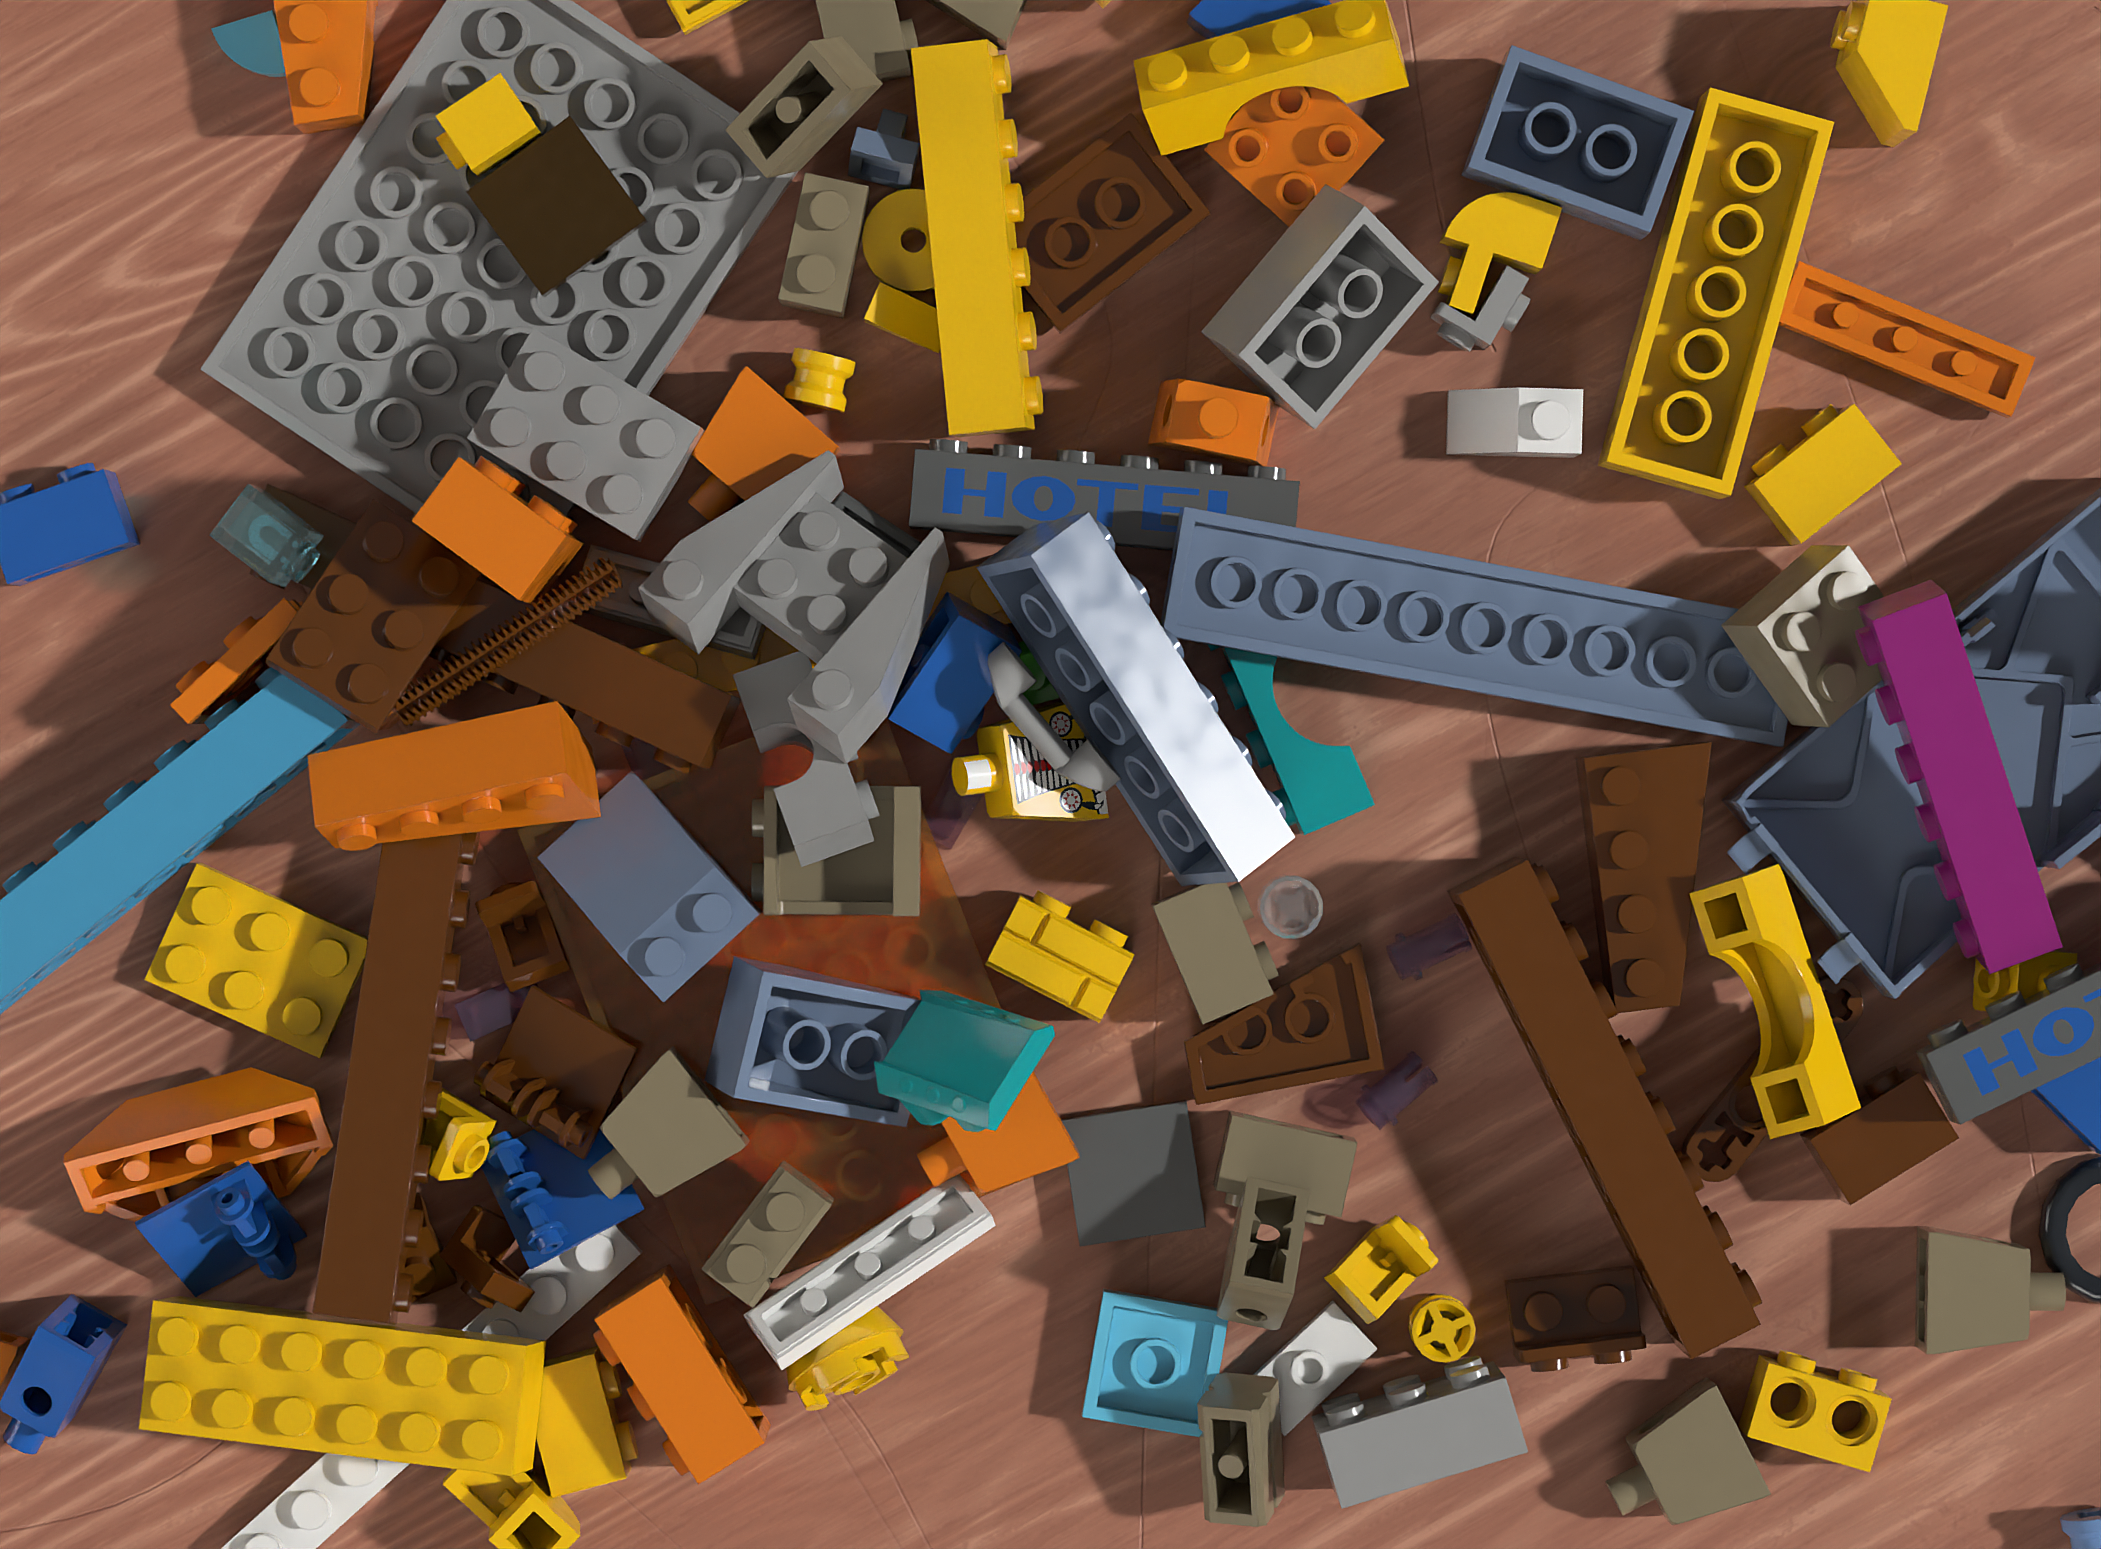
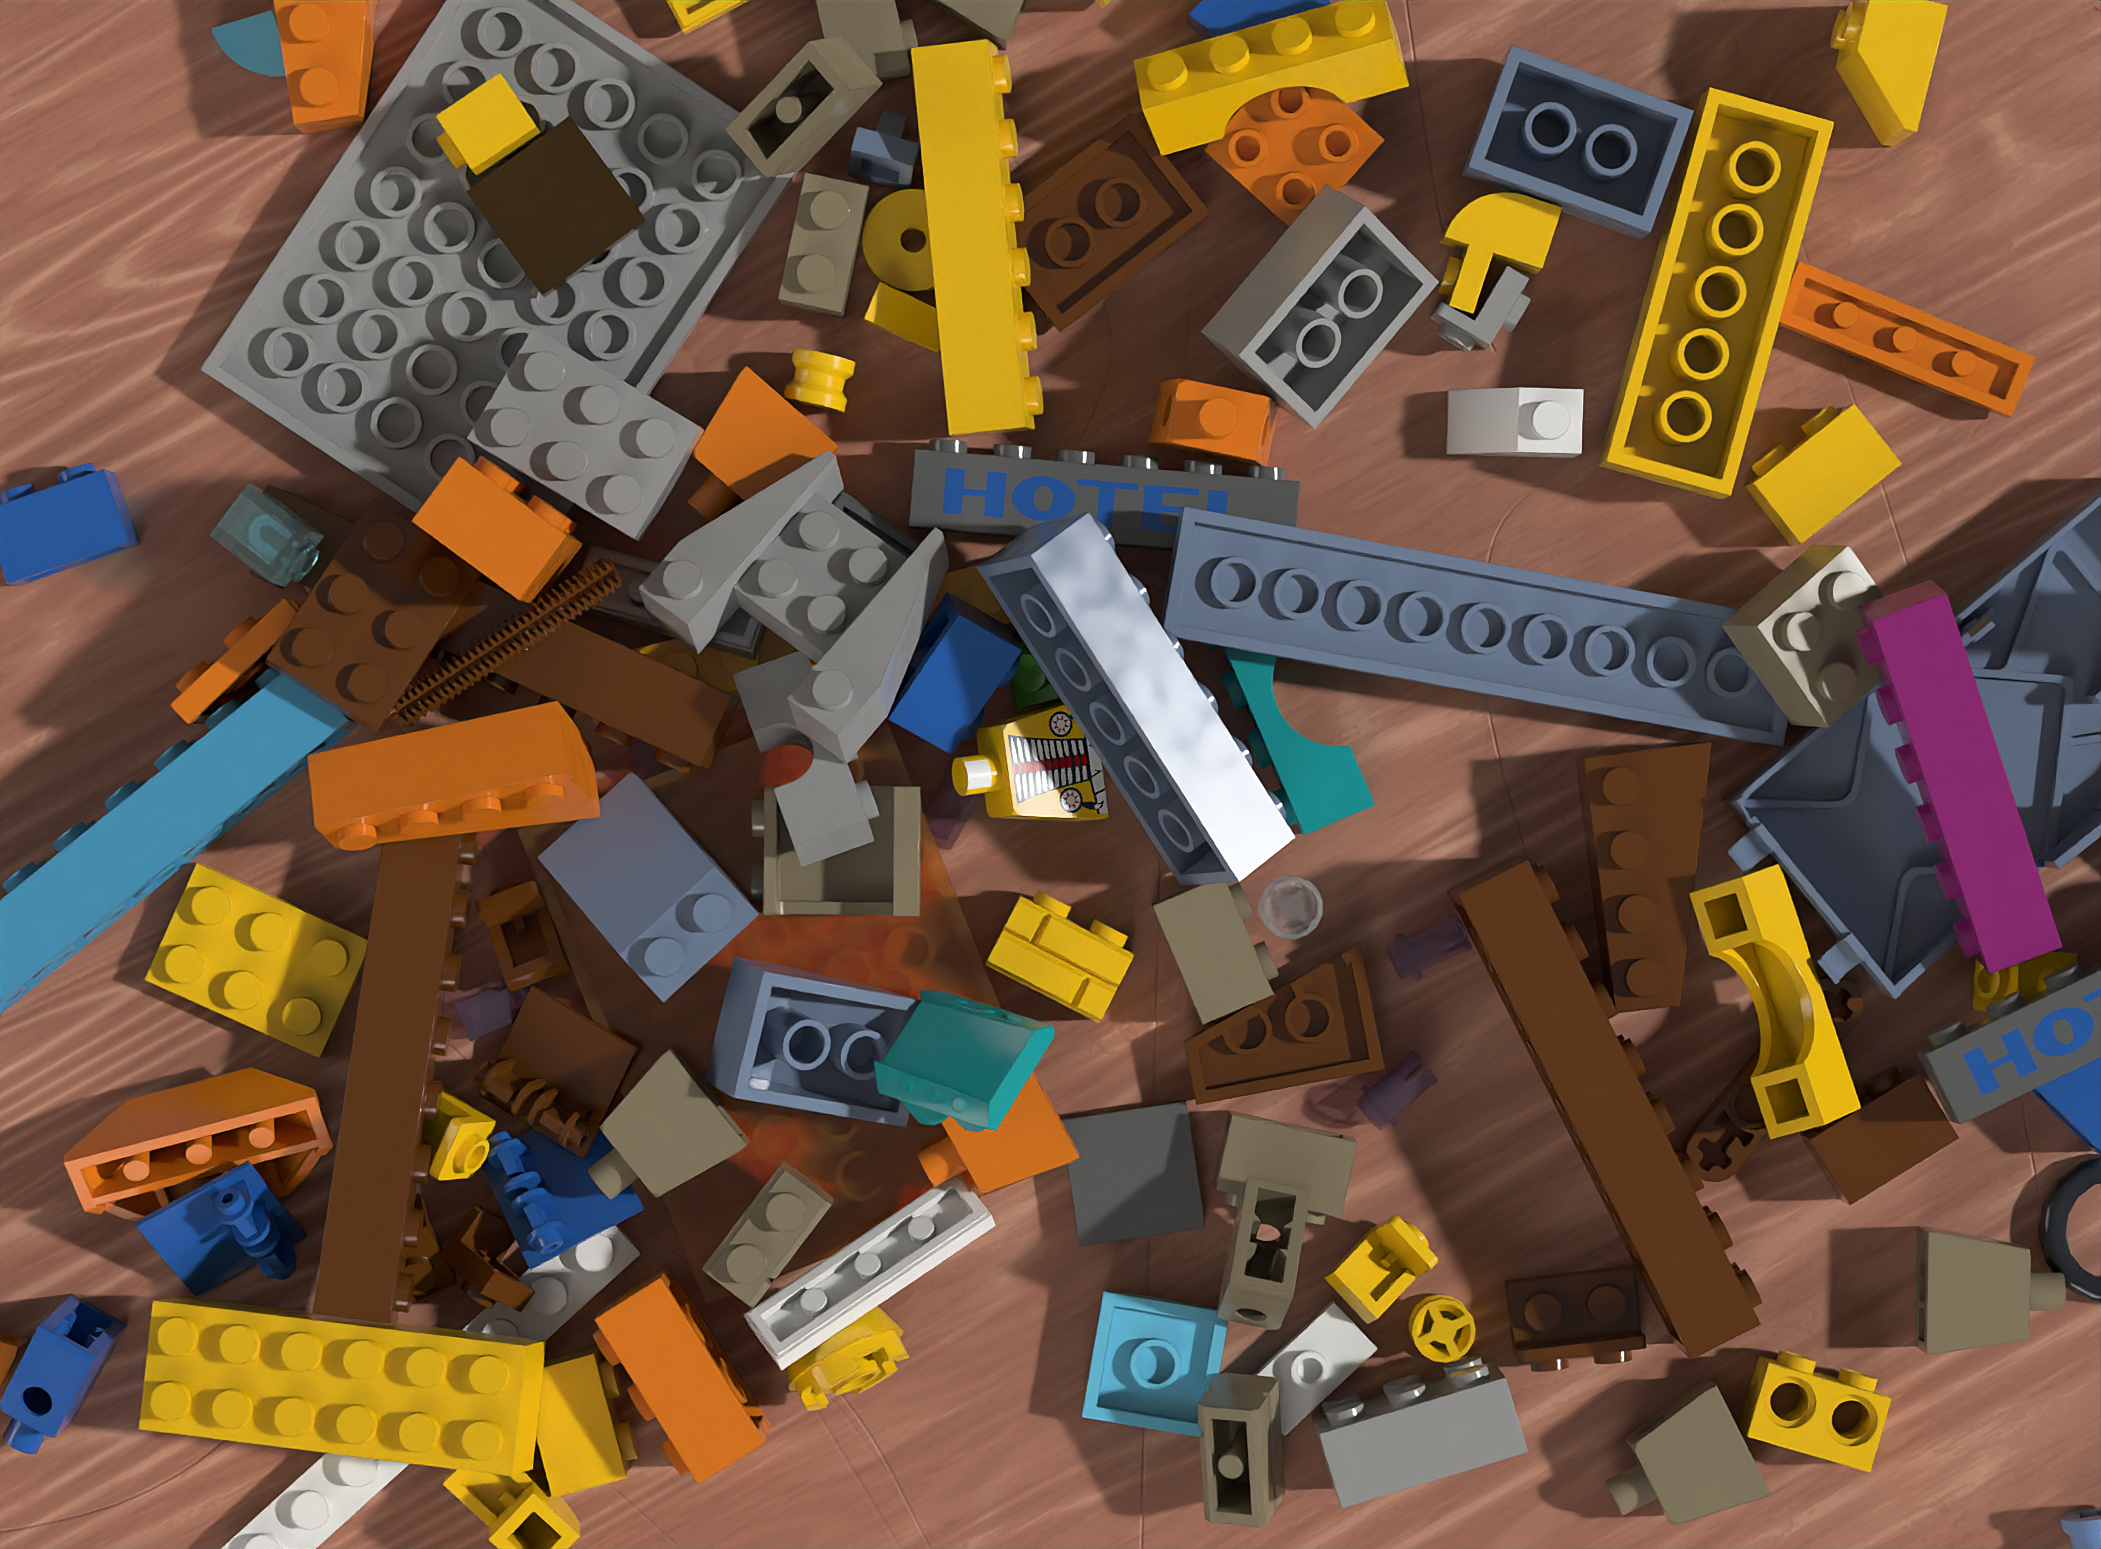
(1009, 681): light grey bar -> none

